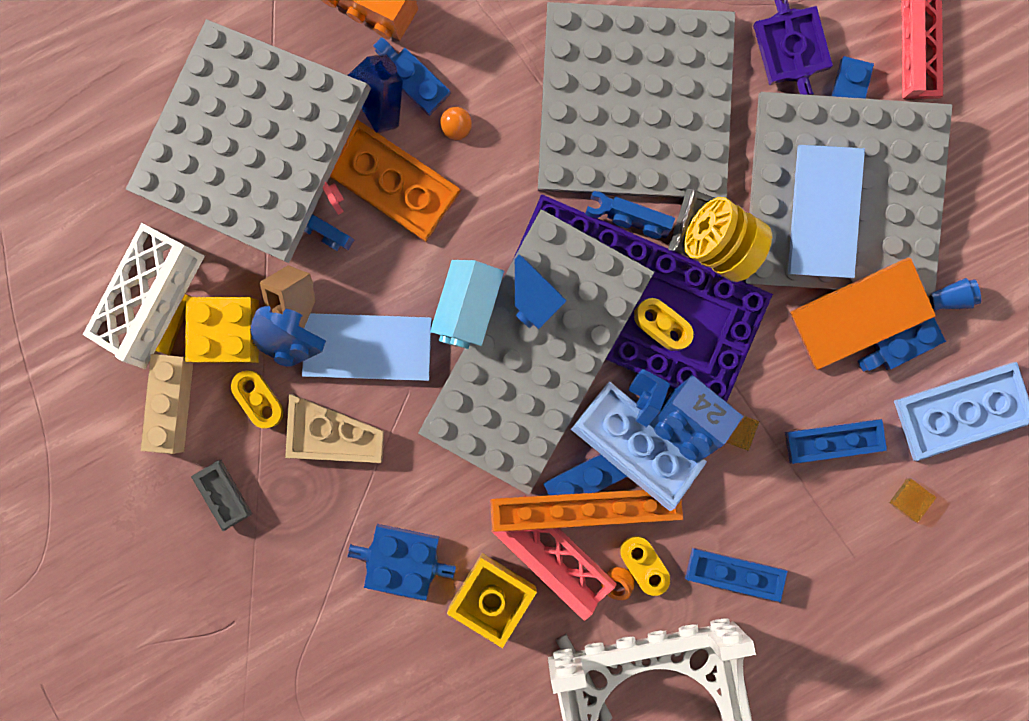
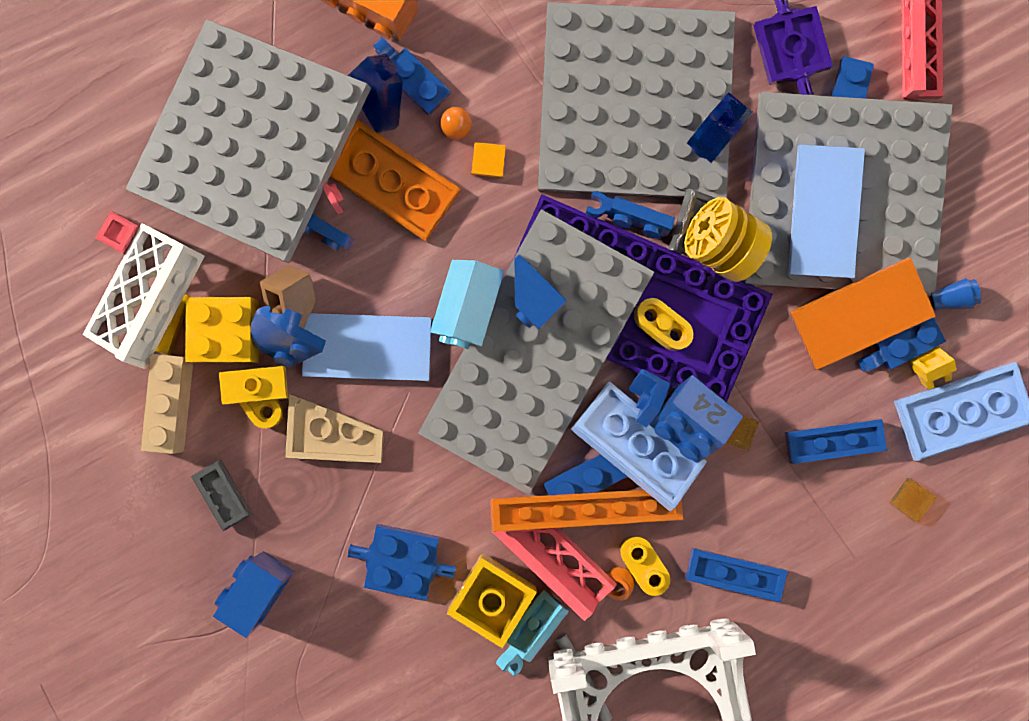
(117, 232): none -> coral tile
(252, 594): none -> blue brick
(253, 385): none -> yellow plate
(488, 160): none -> light orange tile
(532, 632): none -> medium azure plate
(719, 127): none -> clear blue slope
(932, 366): none -> yellow tile

